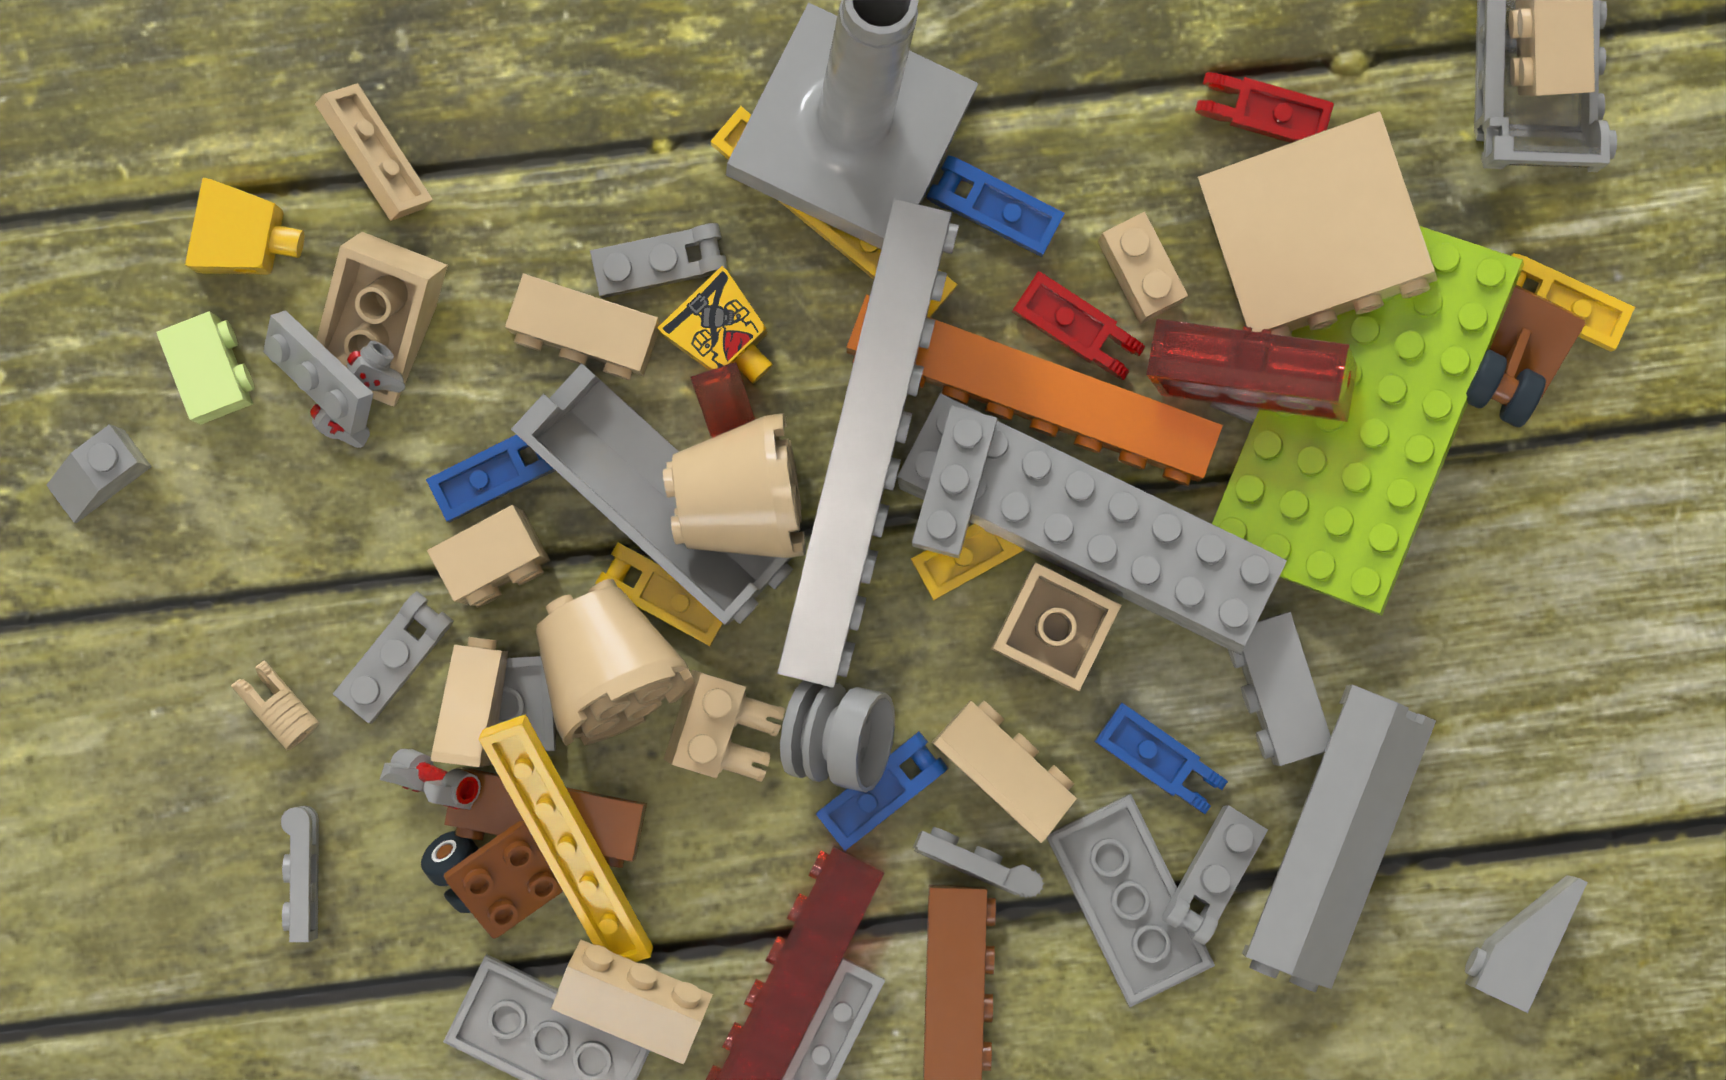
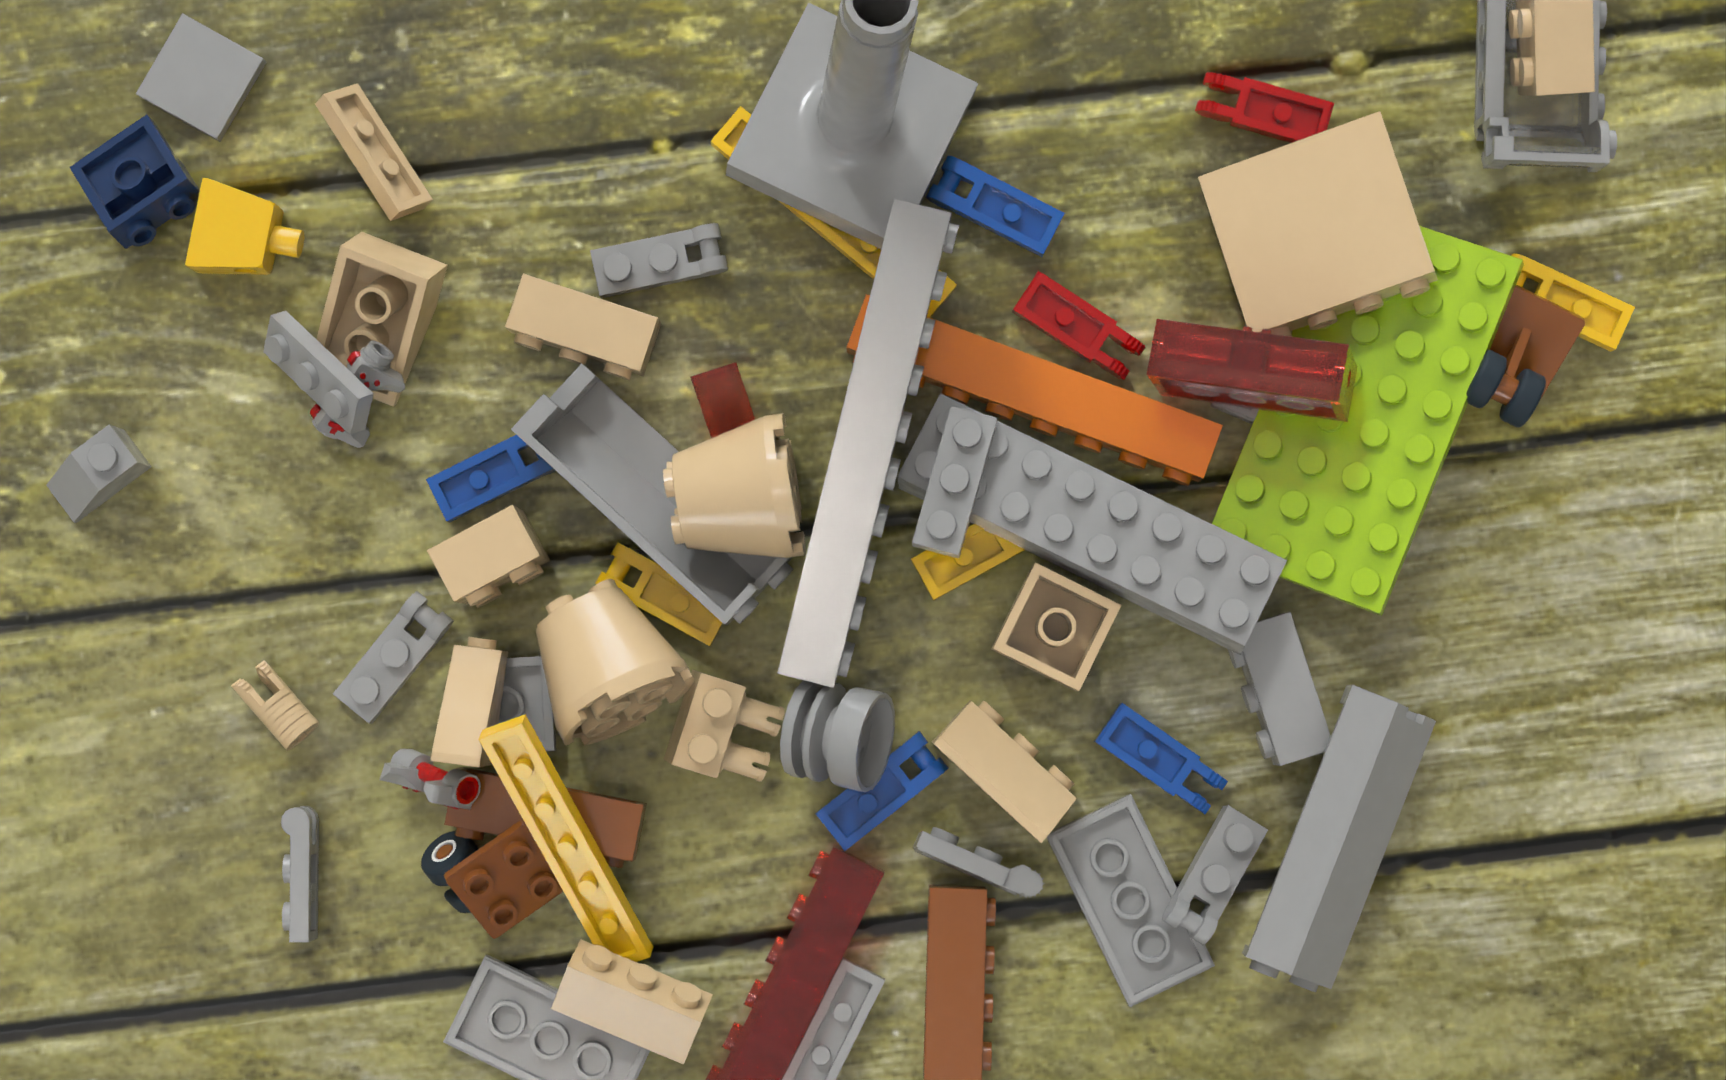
(136, 183): none -> dark blue plate
(201, 77): none -> light grey tile
(206, 367): yellowish green brick -> none
(719, 328): torso -> none
(1142, 268): tan brick -> none
(1521, 951): light grey slope -> none

